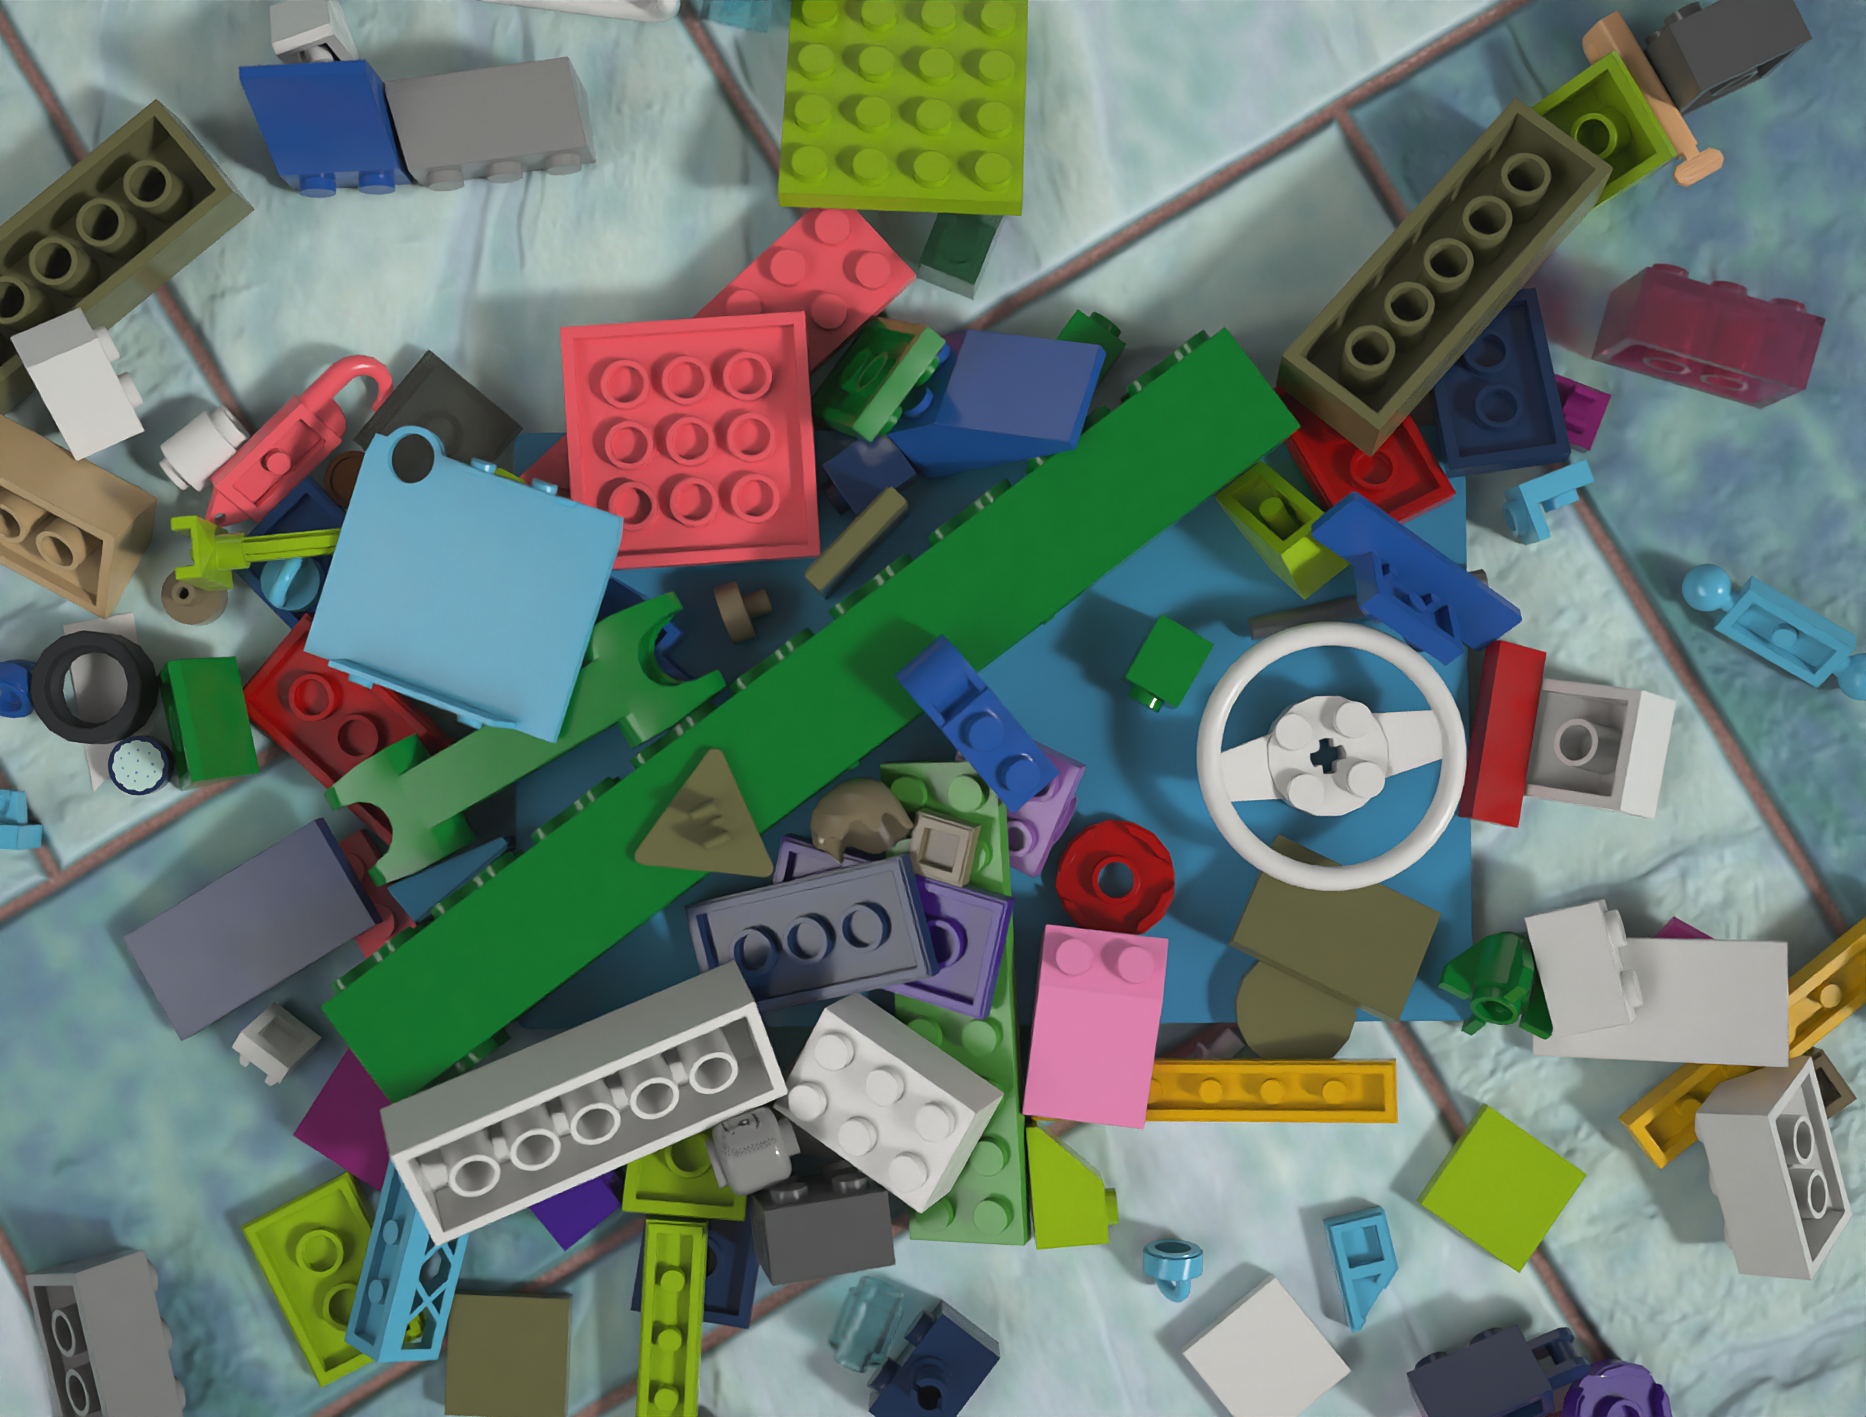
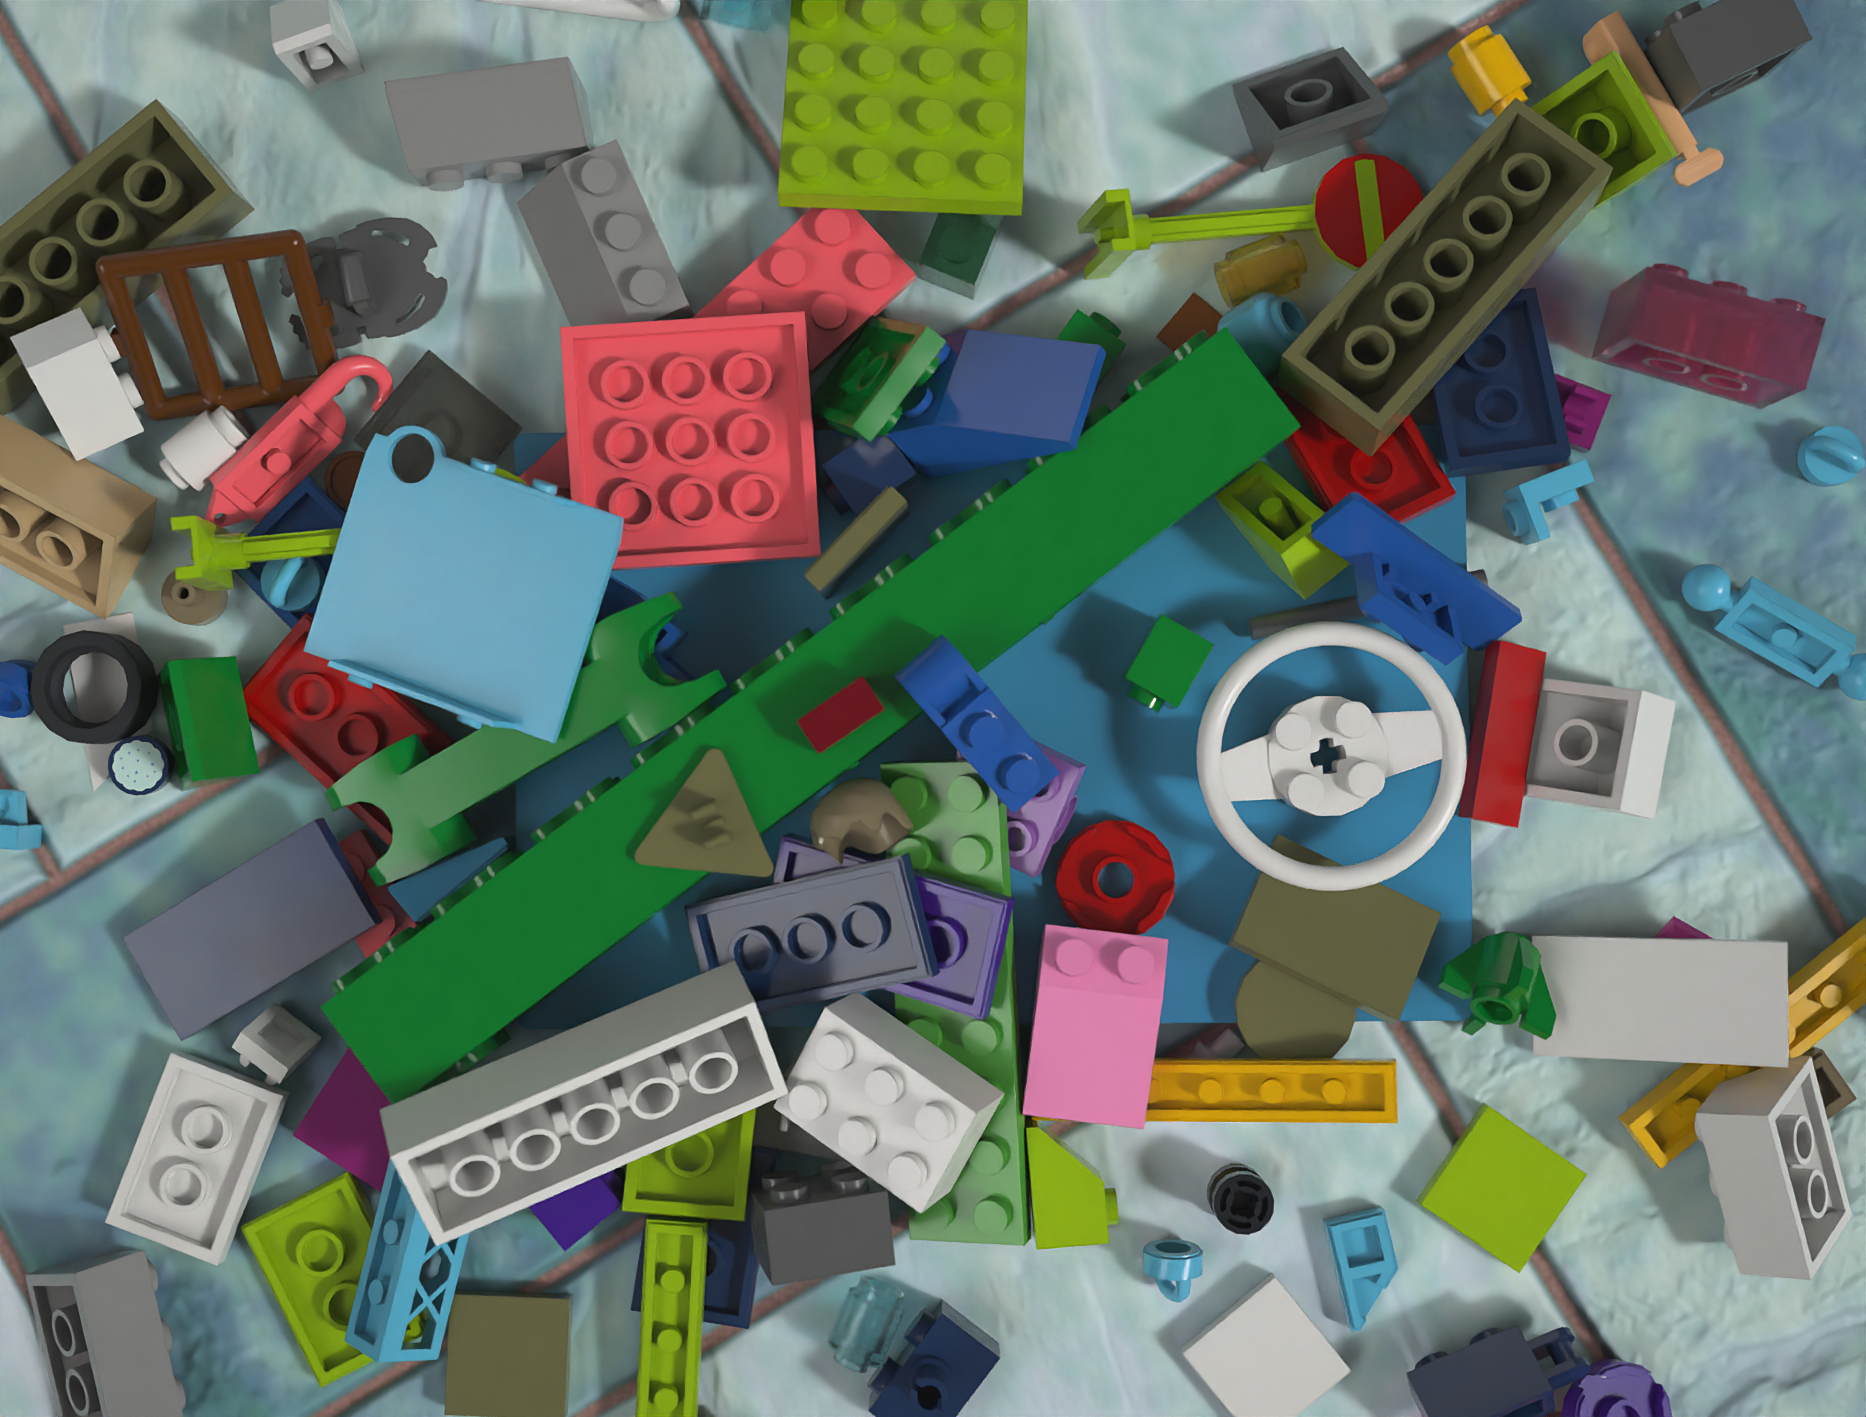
(197, 1157): none -> white plate
(234, 256): none -> reddish brown bar
(327, 126): blue slope -> none
(374, 281): none -> dark grey shield
(602, 243): none -> light grey slope
(740, 610): dark tan tile -> none
(752, 1151): light grey head -> none
(841, 715): none -> dark red piece
(943, 847): dark tan tile -> none
(1188, 321): none -> dark orange sticker
(1233, 1188): none -> black wheel
(1260, 267): none -> clear yellow brick
(1265, 329): none -> medium azure head
(1308, 108): none -> dark grey slope
(1350, 214): none -> lime piece
(1488, 71): none -> yellow brick
(1583, 968): white brick -> none
(1830, 456): none -> medium azure tile

